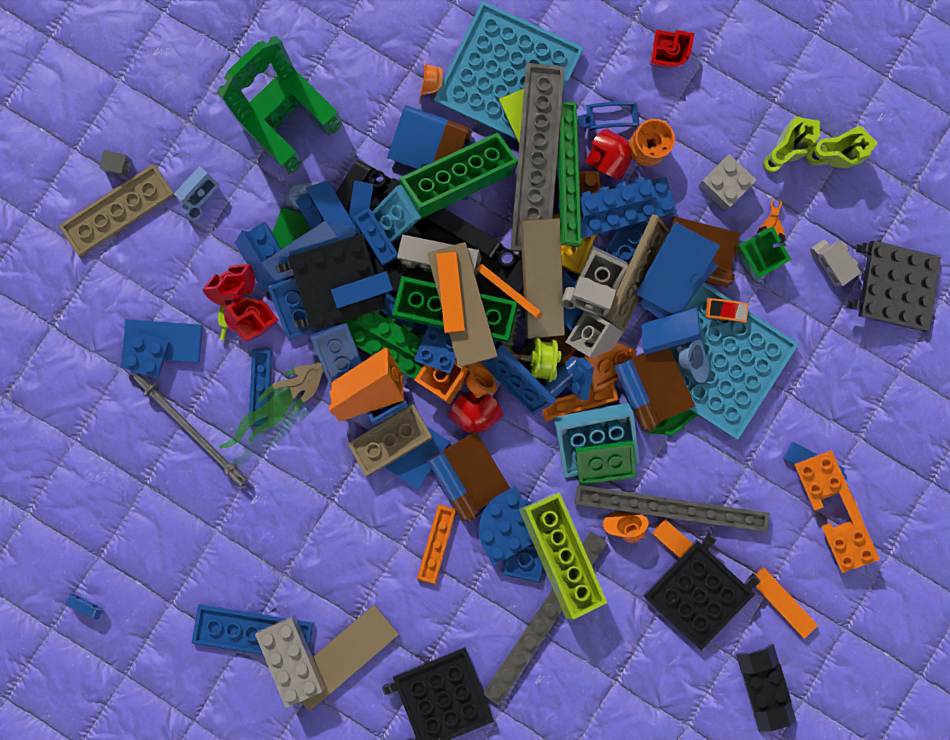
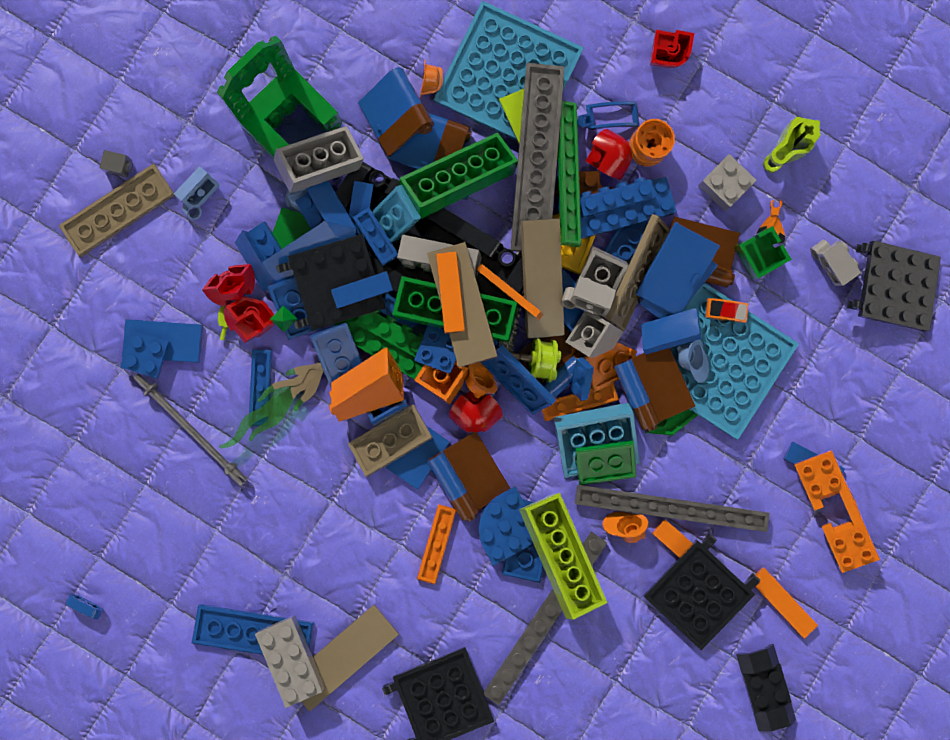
(283, 318): none -> green slope
(318, 159): none -> light grey brick
(395, 111): none -> blue door
(830, 149): lime piece -> none

